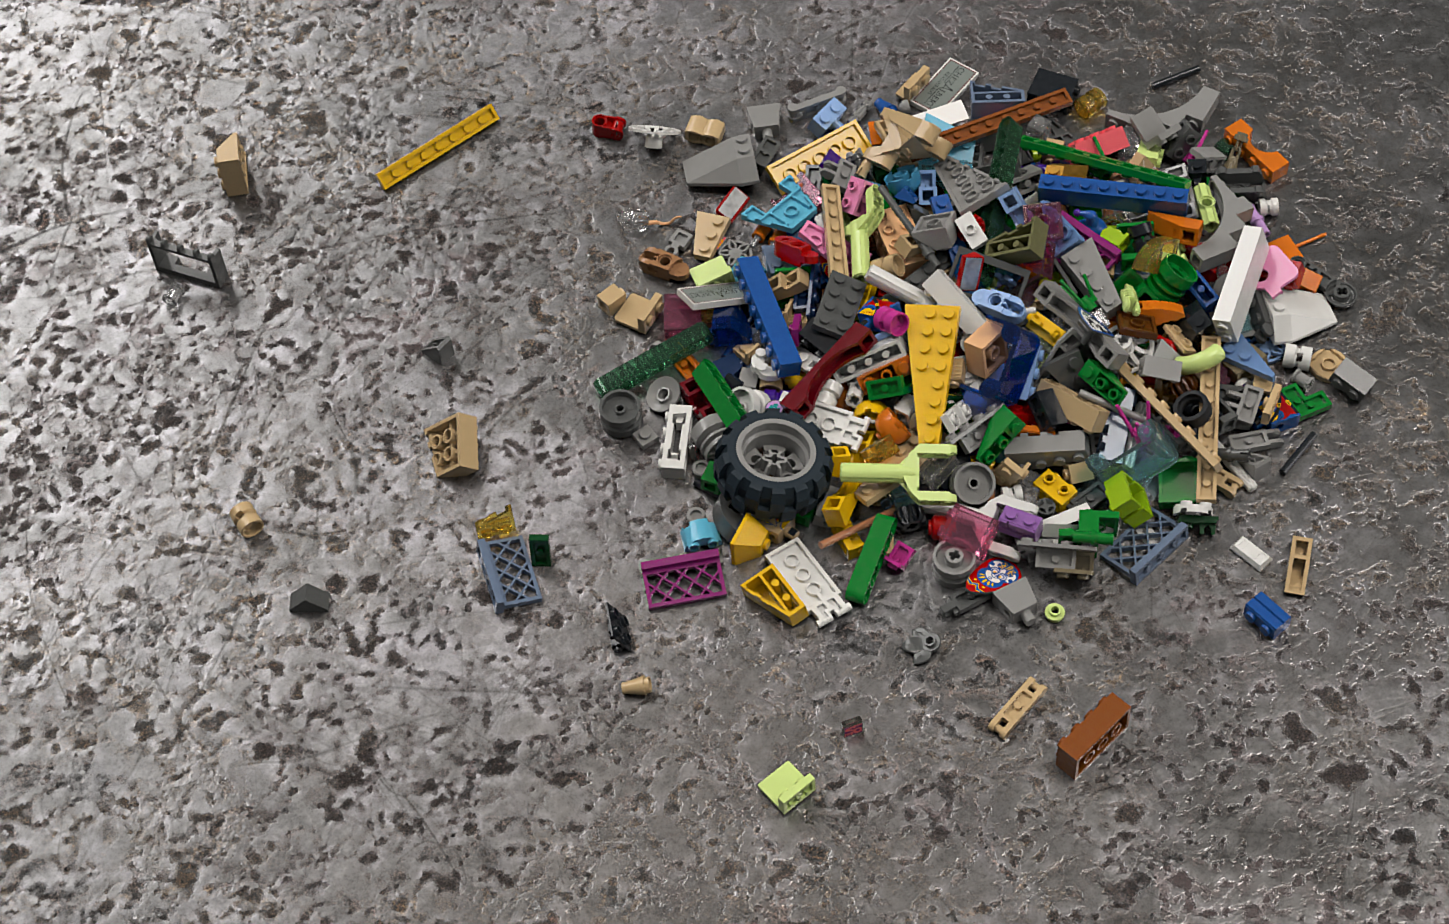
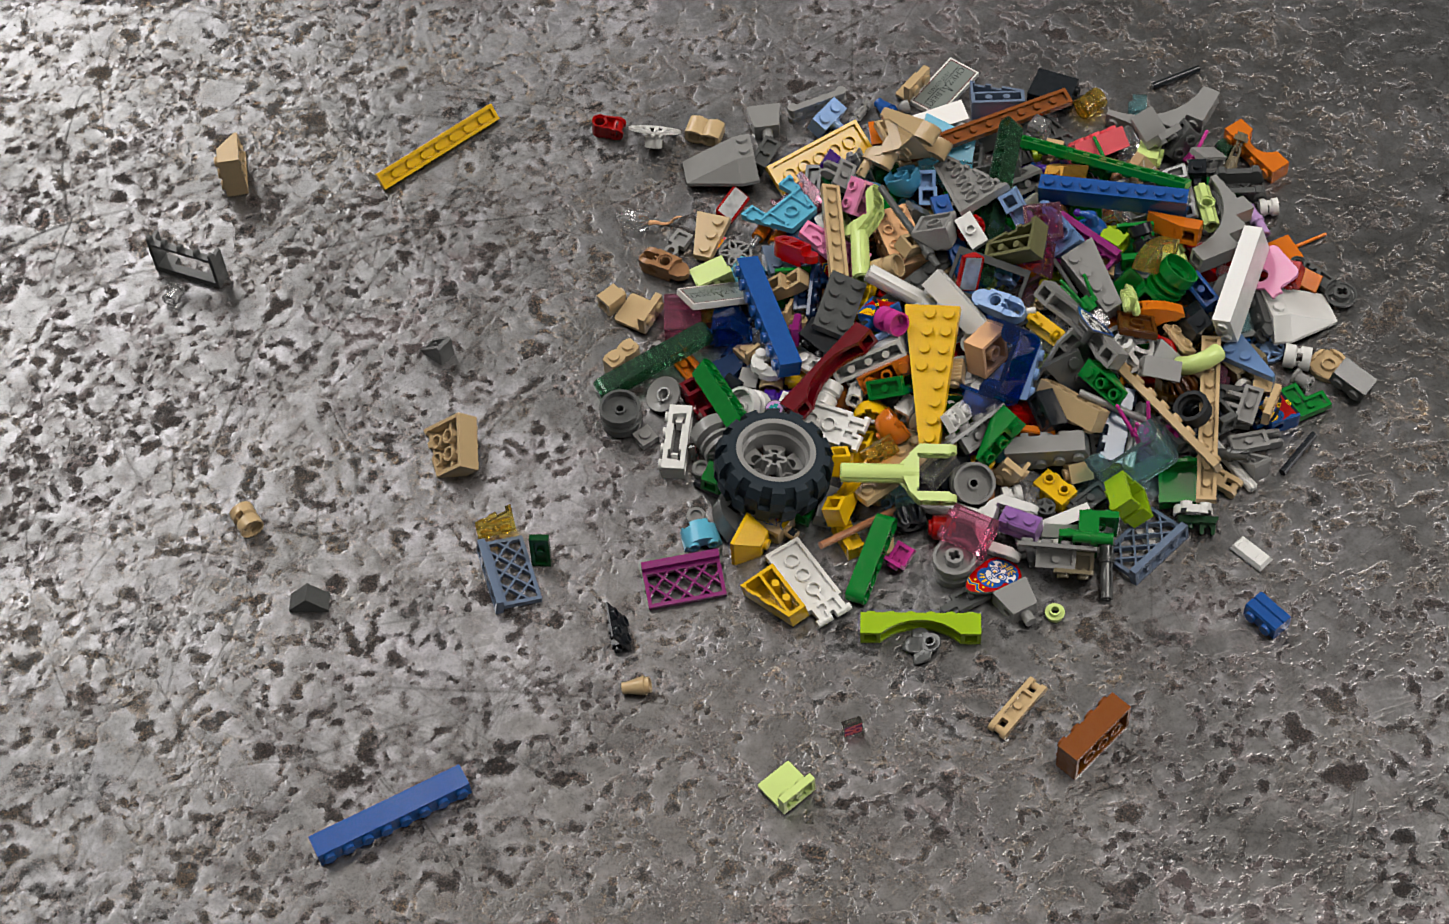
(390, 815): none -> blue brick
(625, 351): none -> tan brick
(879, 626): none -> lime arch
(907, 195): blue slope -> none
(1106, 564): none -> dark grey pin
(1138, 104): none -> clear light blue brick
(1298, 565): tan slope -> none

